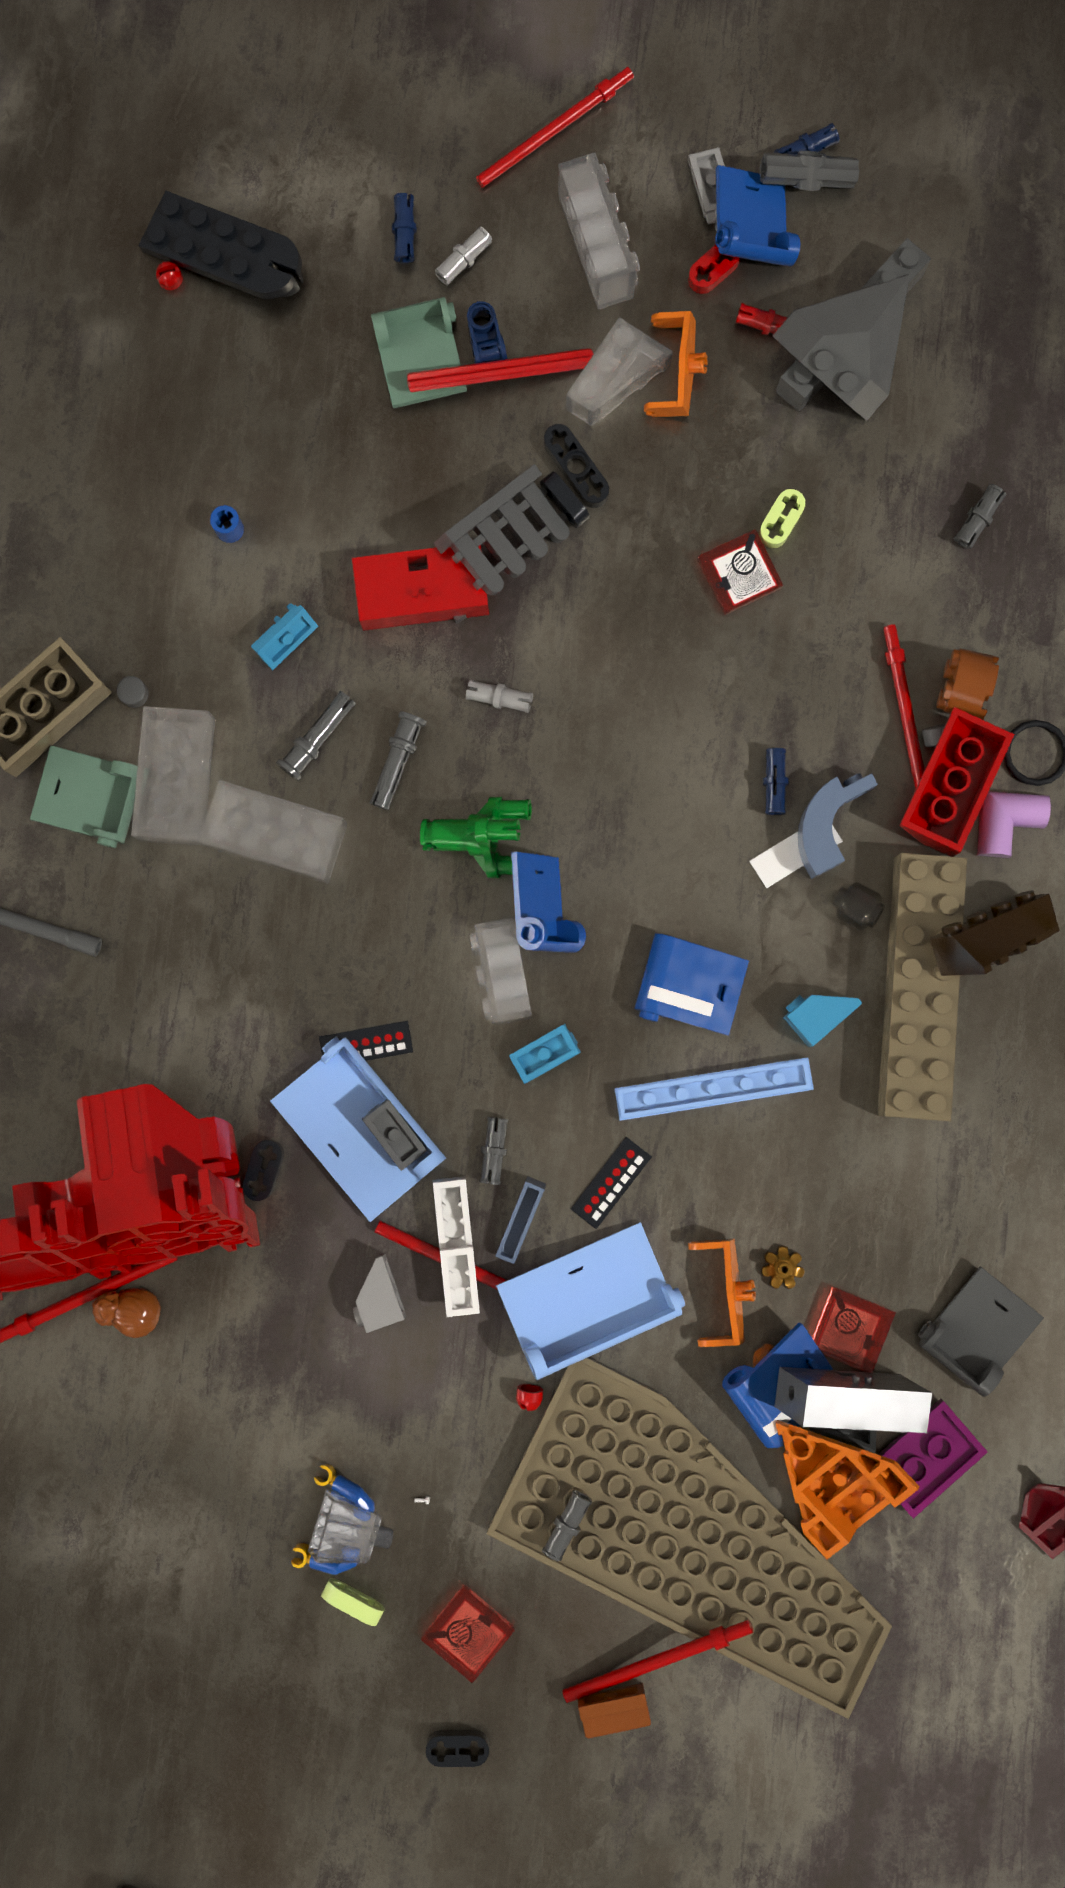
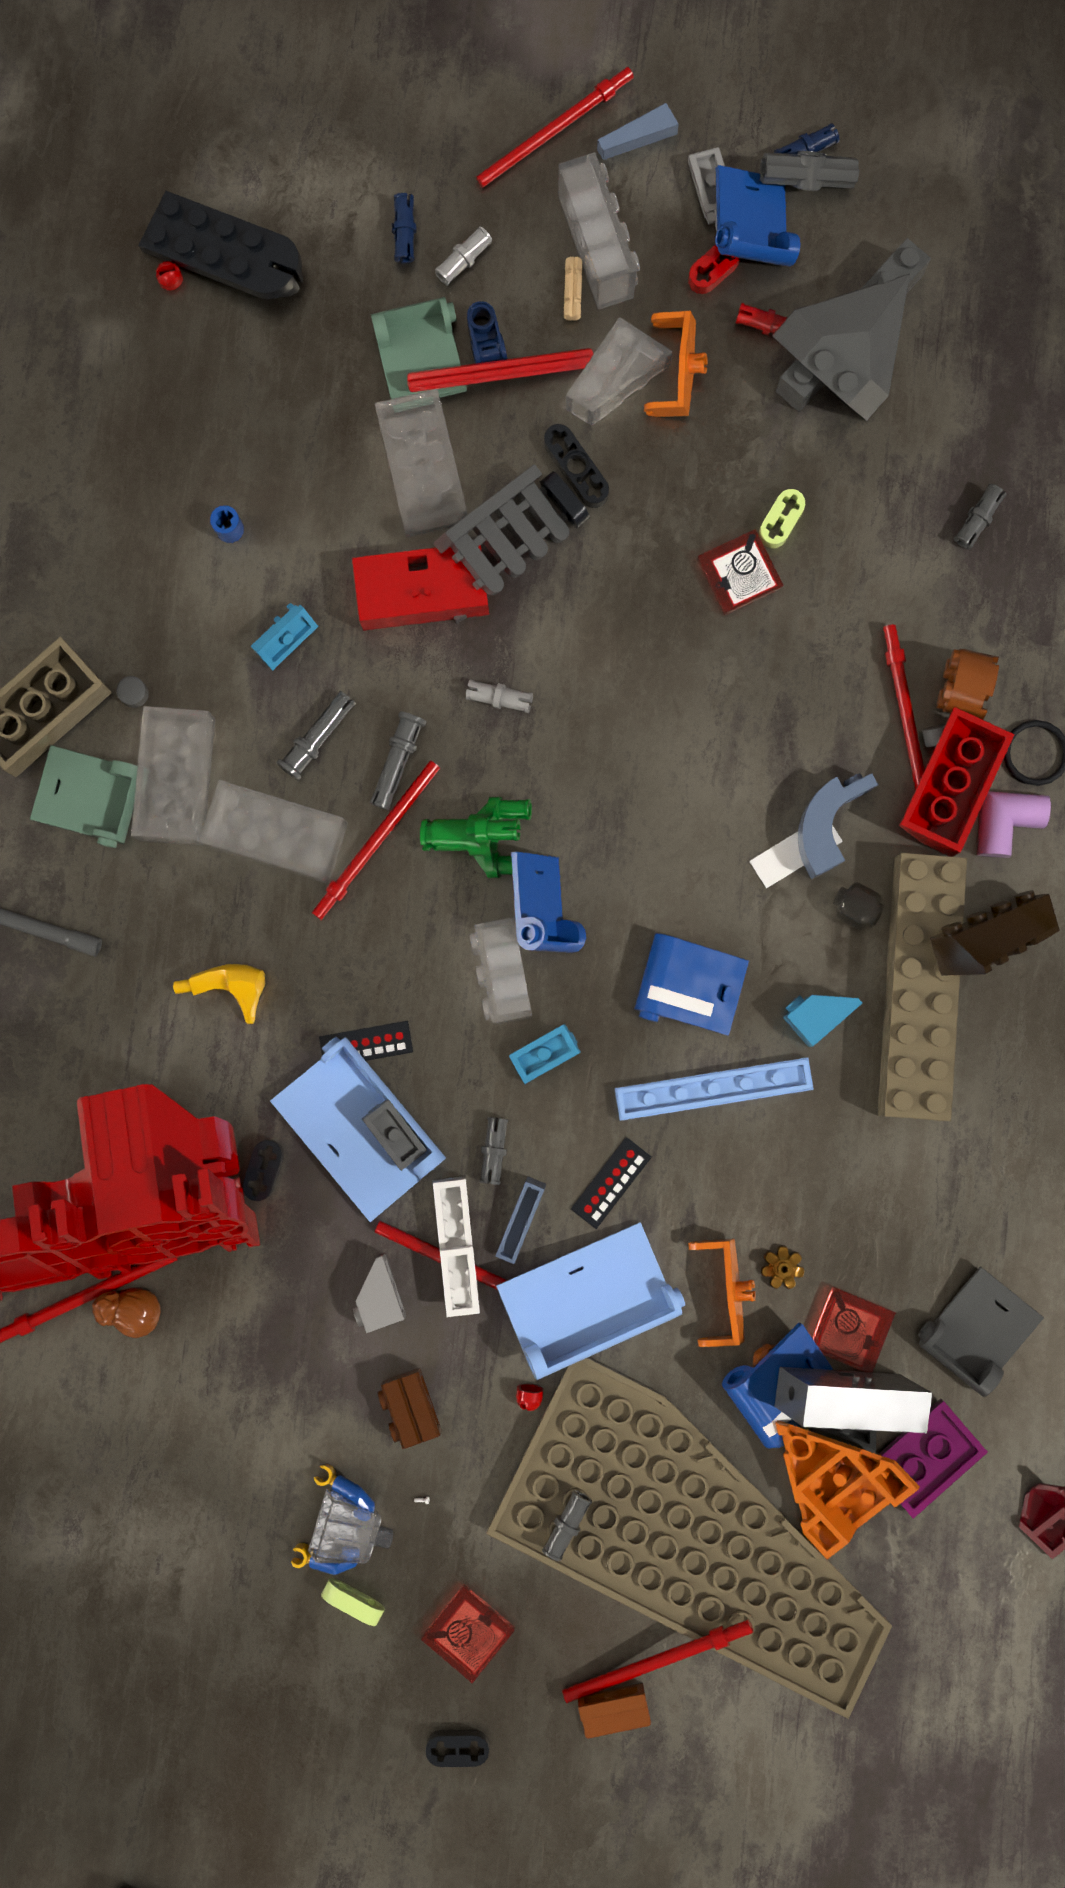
(240, 980): none -> yellow animal
(337, 889): none -> red bar
(410, 1409): none -> reddish brown brick
(421, 462): none -> clear brick
(573, 288): none -> tan axle
(640, 132): none -> sand blue piece
(775, 803): dark blue pin -> none

